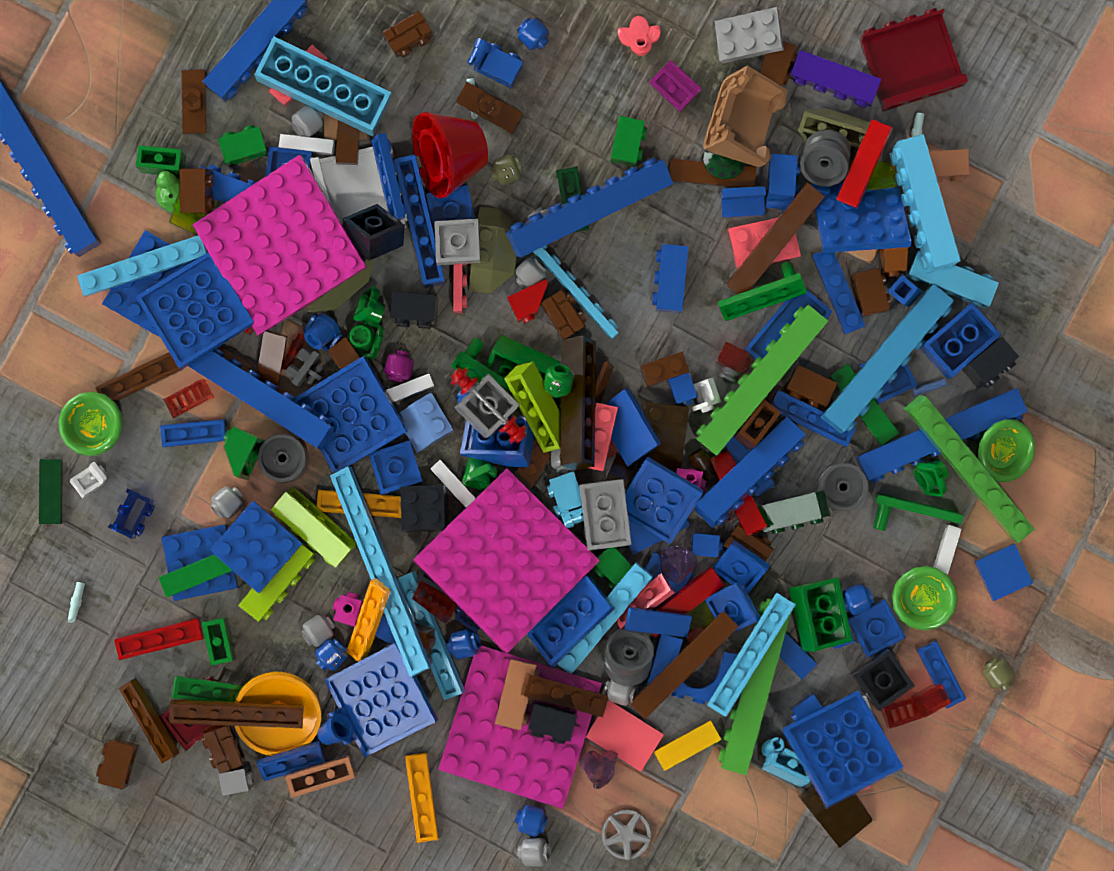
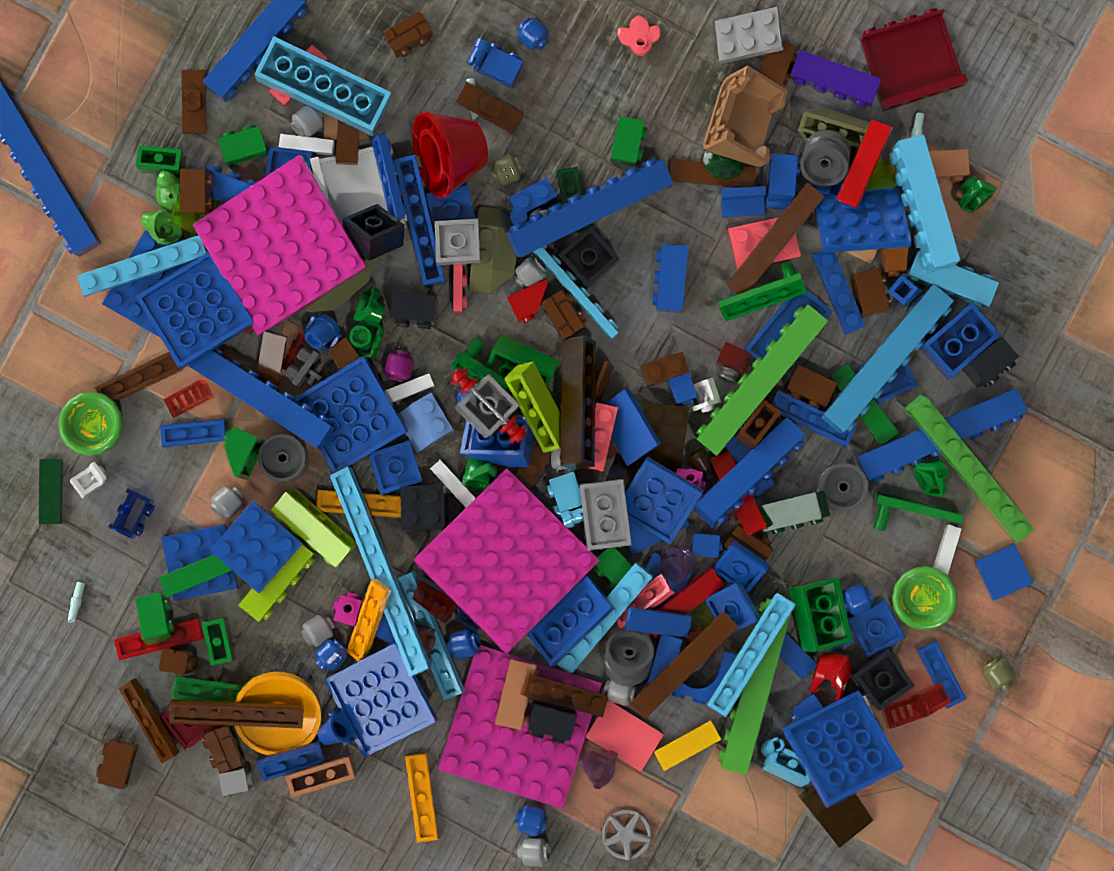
(155, 618): none -> green brick
(159, 220): none -> bright green piece
(178, 661): none -> reddish brown brick
(530, 199): none -> blue hinge
(558, 380): green head -> none
(589, 258): none -> black brick
(675, 86): magenta plate -> none
(835, 668): none -> red helmet
(930, 387): medium blue piece -> none
(976, 193): none -> green piece
(1007, 450): bright green piece -> none

